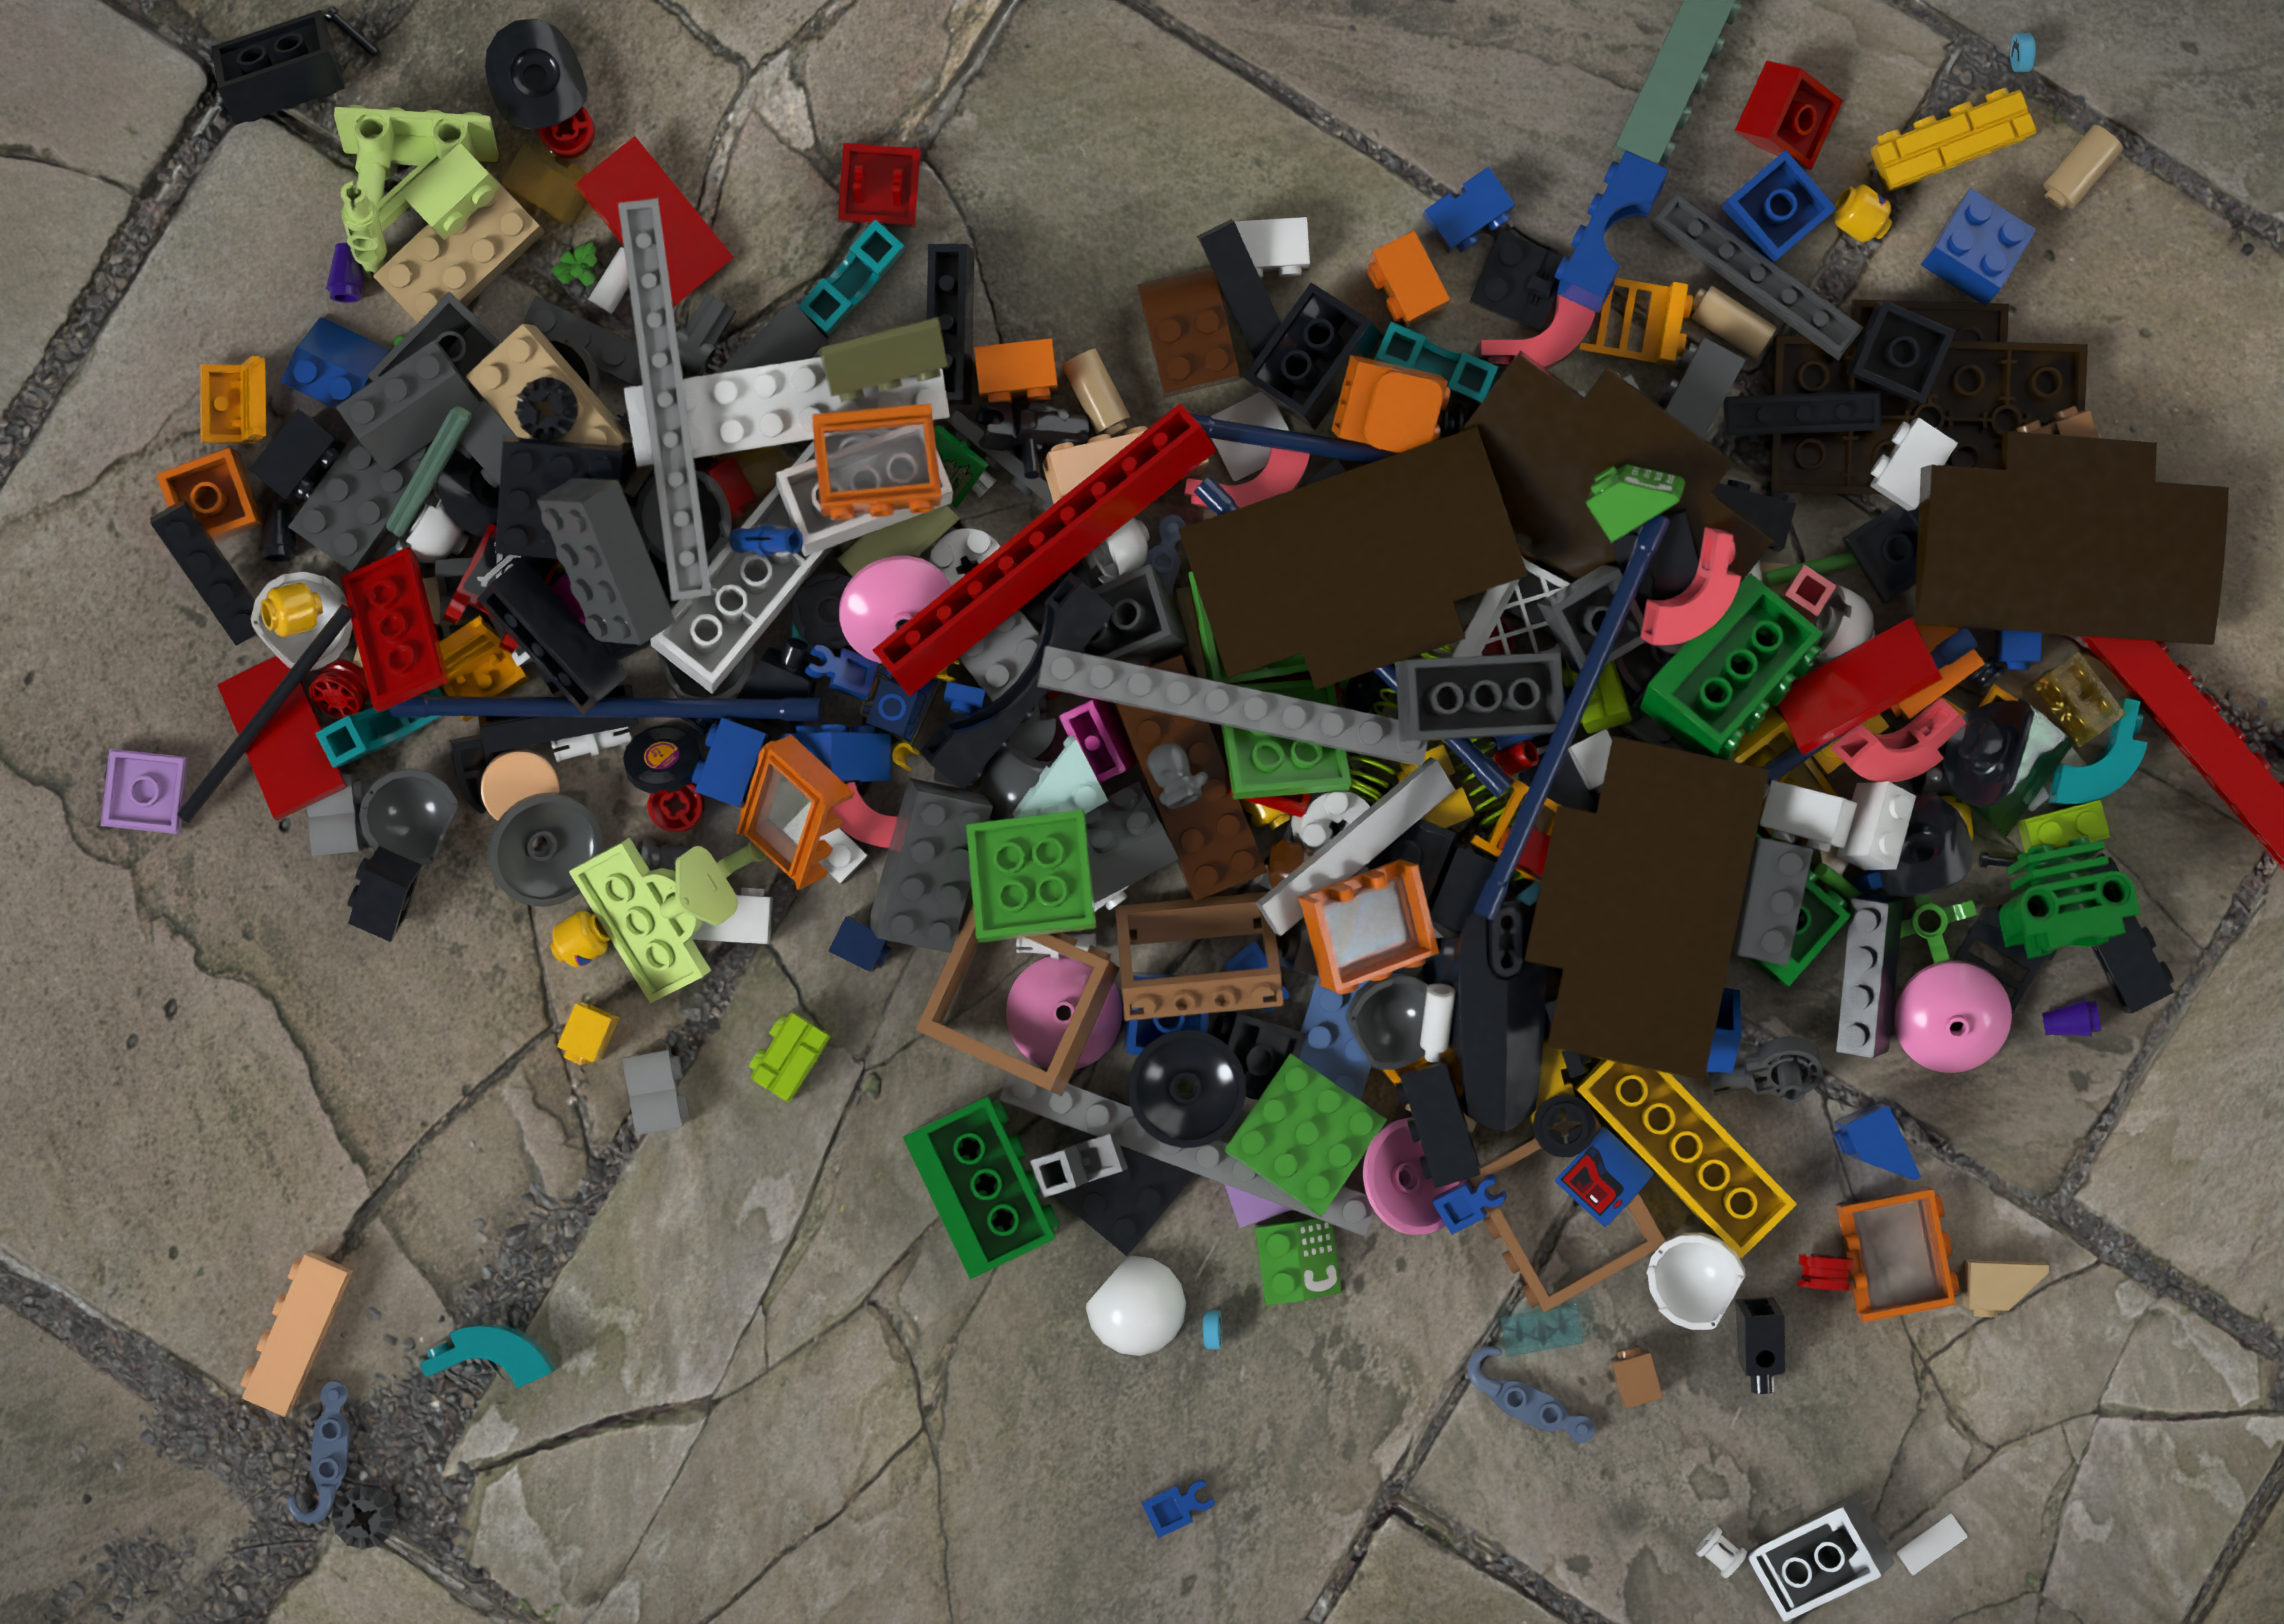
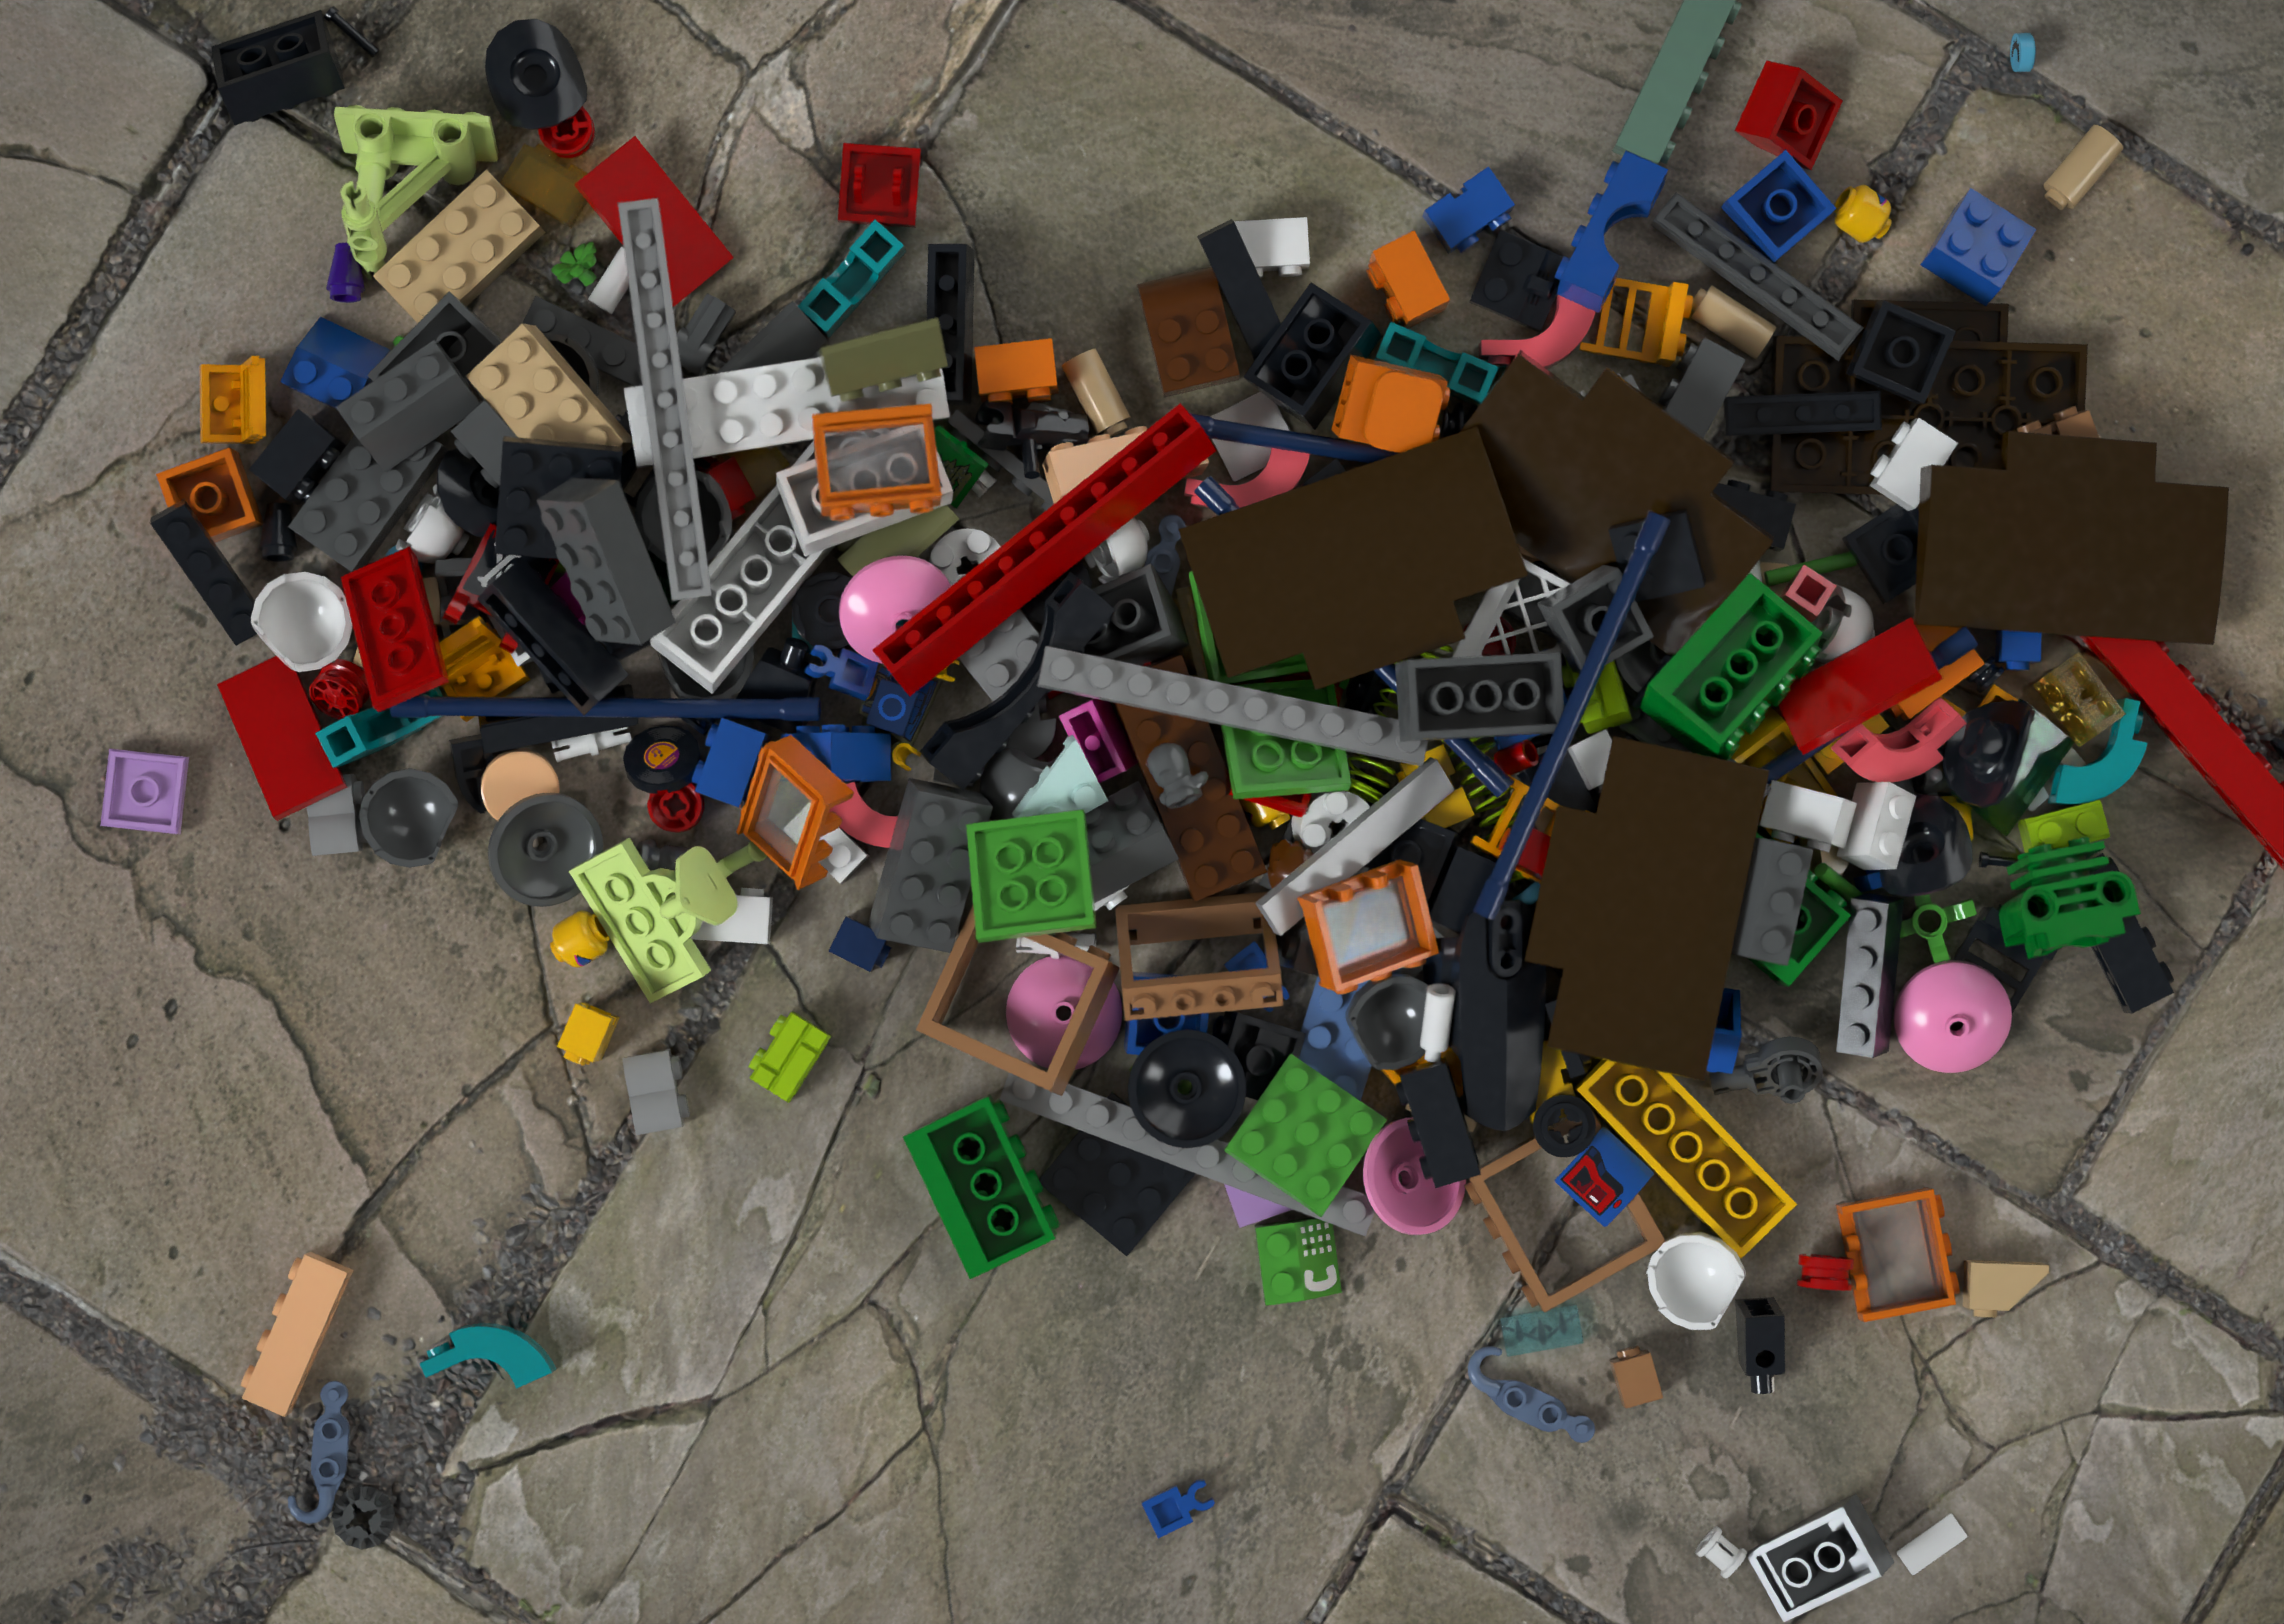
(265, 713): black piece -> none
(291, 609): yellow head -> none
(383, 893): black brick -> none
(429, 471): sand green axle -> none
(452, 191): yellowish green brick -> none
(562, 400): black gear -> none
(751, 540): blue pin -> none
(964, 698): blue plate -> none
(1078, 1164): dark grey brick -> none
(1138, 1307): white cylinder -> none
(1212, 1329): medium azure tile -> none
(1464, 1205): blue plate -> none
(1631, 497): bright green slope -> none
(1702, 602): coral arch -> none
(1876, 1140): blue slope -> none
(1953, 140): yellow brick -> none
(2073, 1019): dark purple cone -> none

